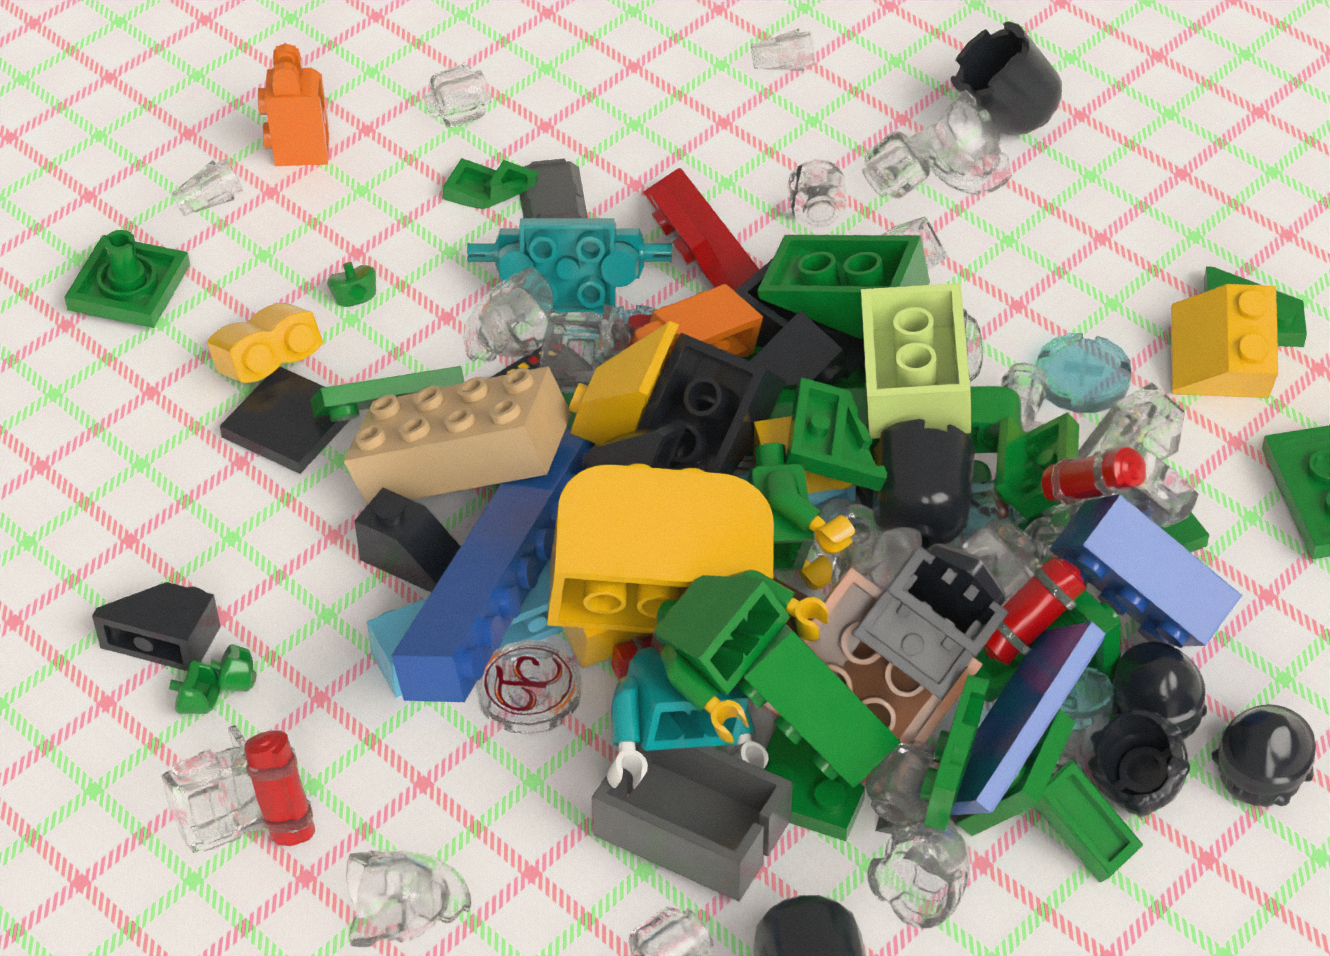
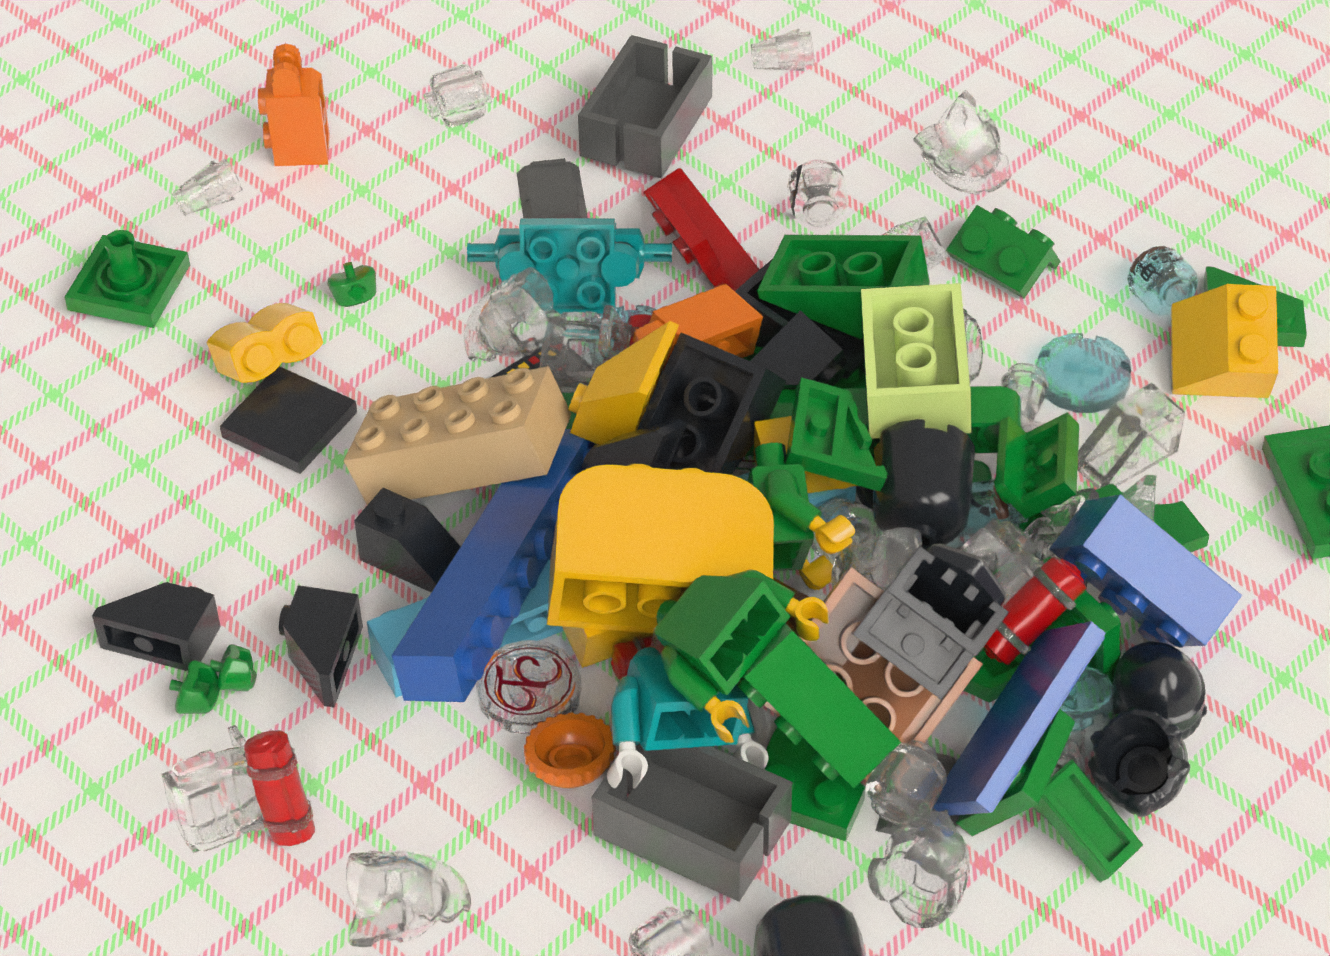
(322, 637): none -> black slope
(346, 400): green plate -> none
(485, 187): green slope -> none
(569, 750): none -> orange hat
(636, 111): none -> dark grey piece
(897, 164): clear head -> none
(953, 755): green wing -> none
(1002, 251): none -> green bracket
(1009, 79): black cylinder -> none
(1124, 470): clear piece -> none
(1161, 278): none -> clear light blue head
(1266, 755): black hair -> none

